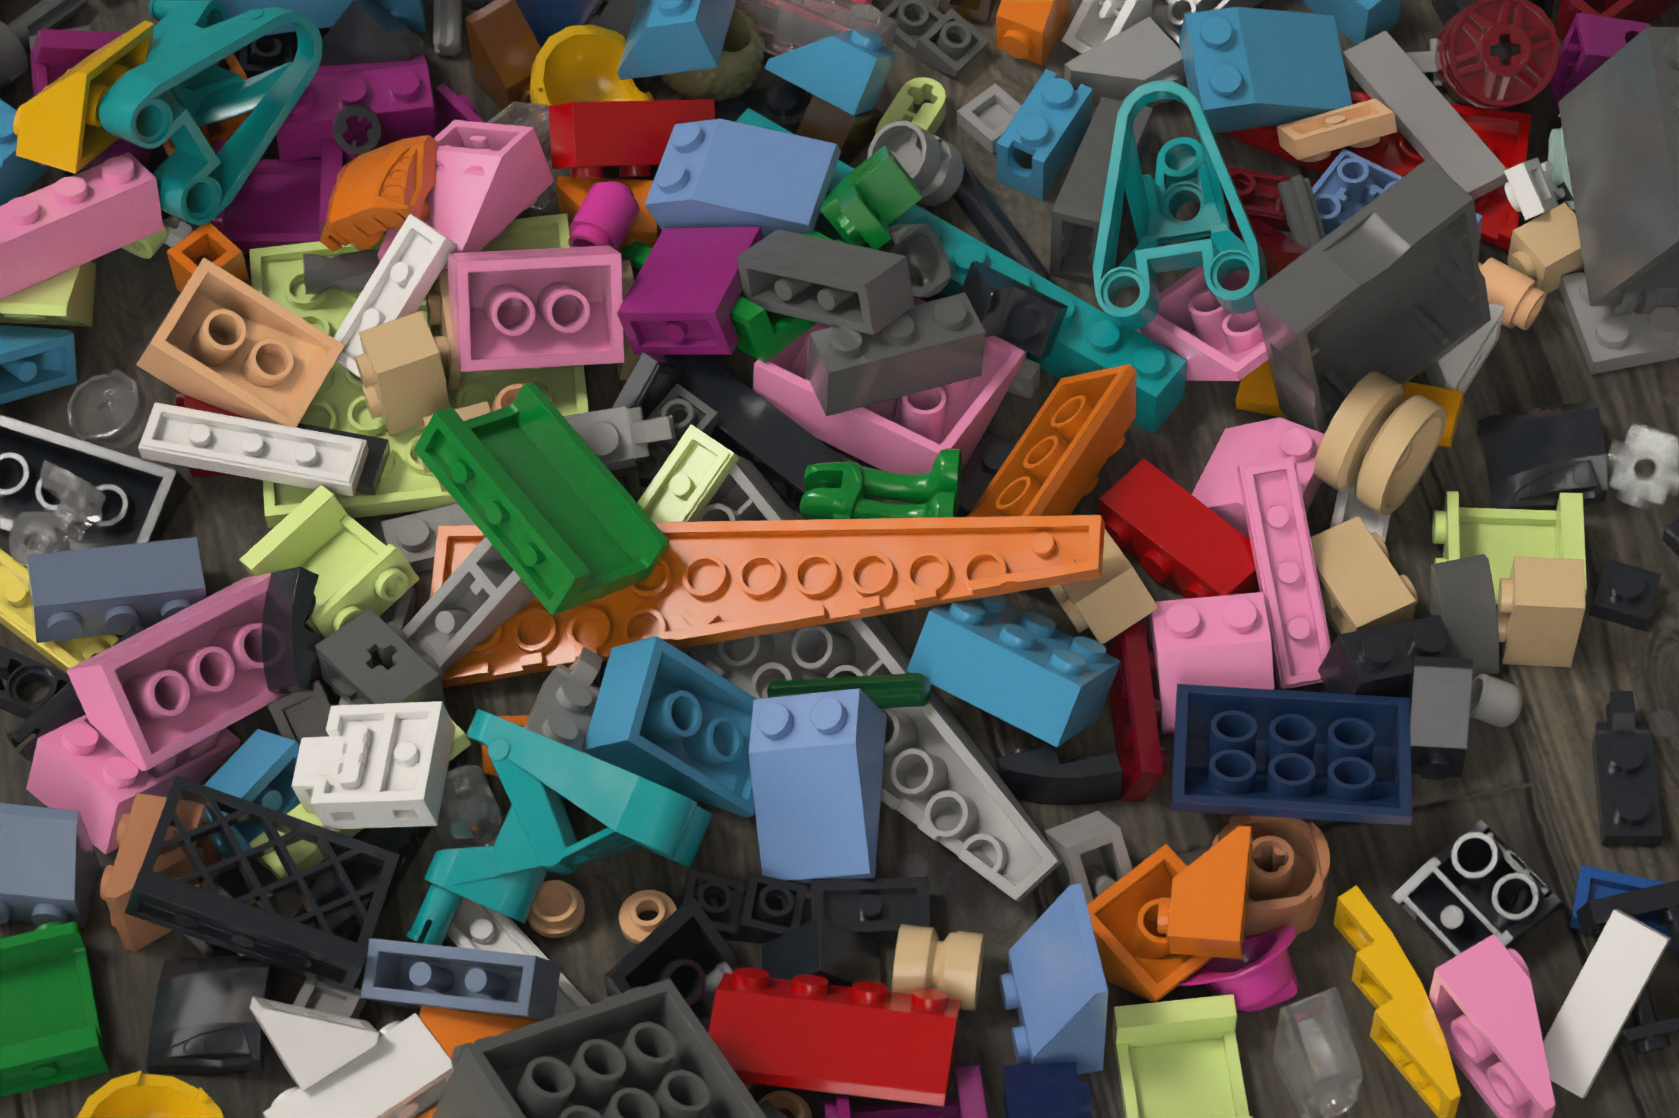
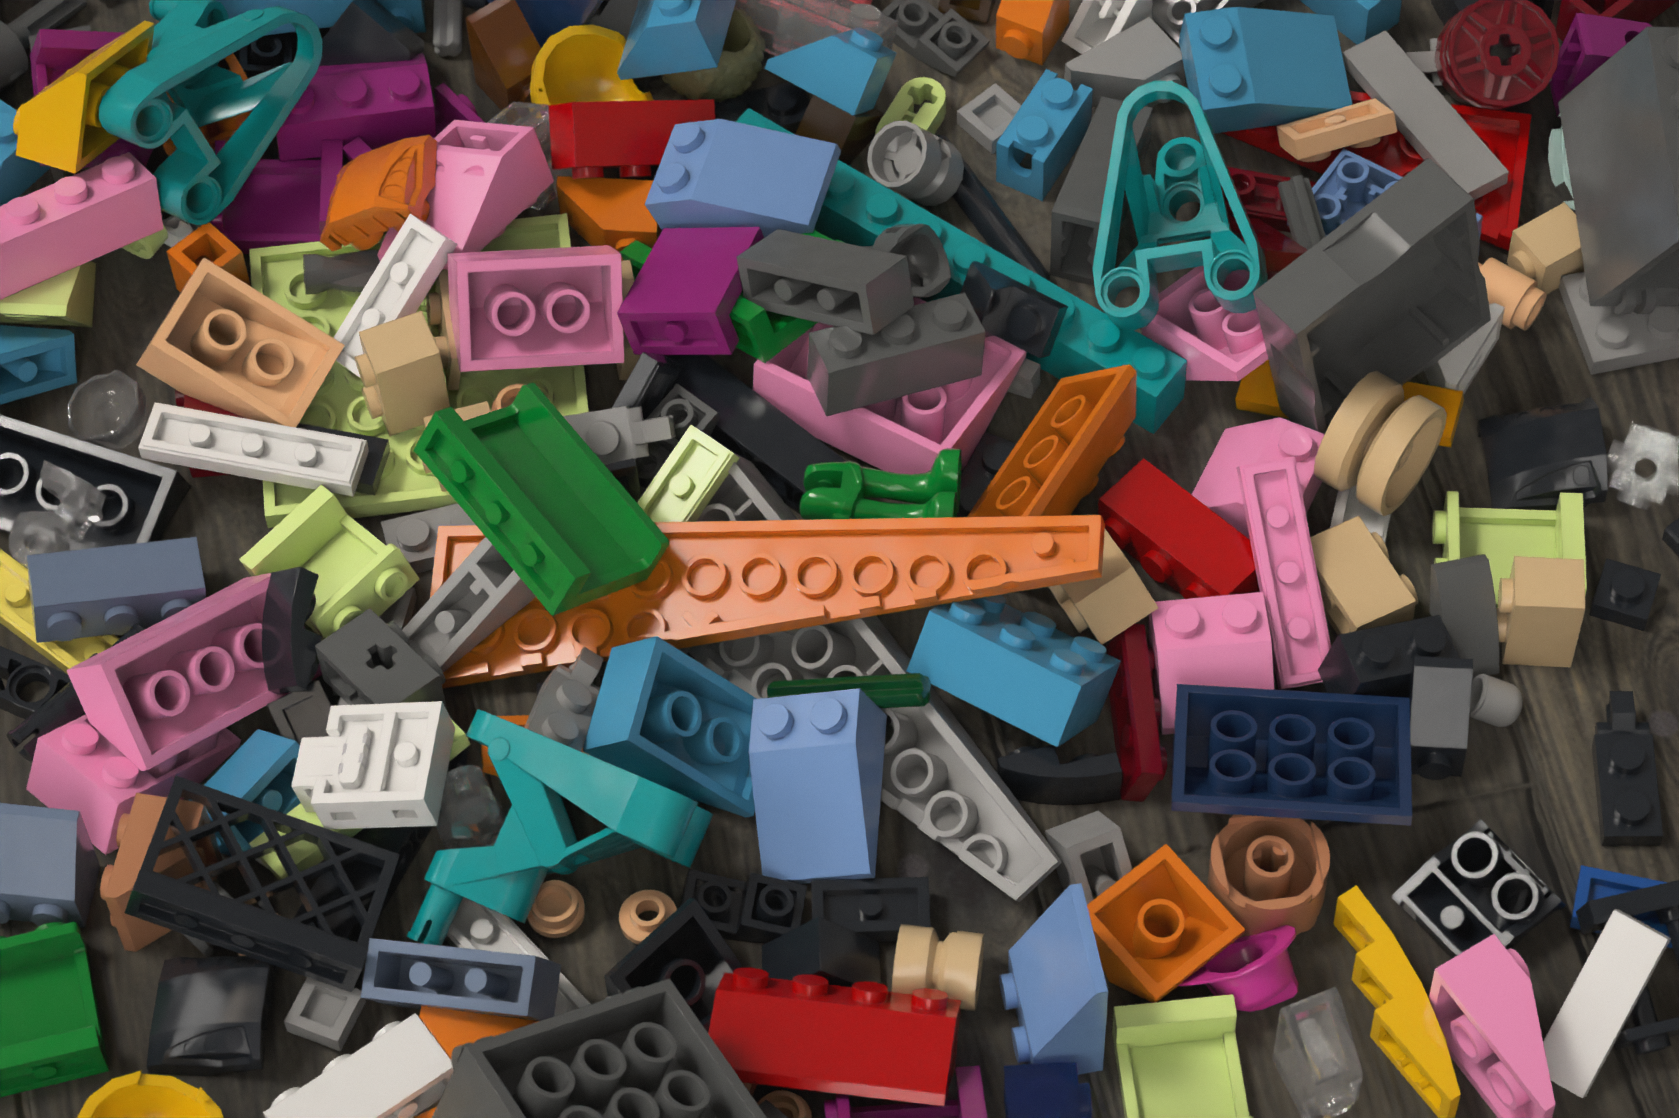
(312, 1040): white slope -> none
(340, 126): black bush -> none
(604, 216): dark pink brick -> none
(871, 200): green brick -> none
(1210, 900): orange slope -> none
(1532, 188): white plate -> none

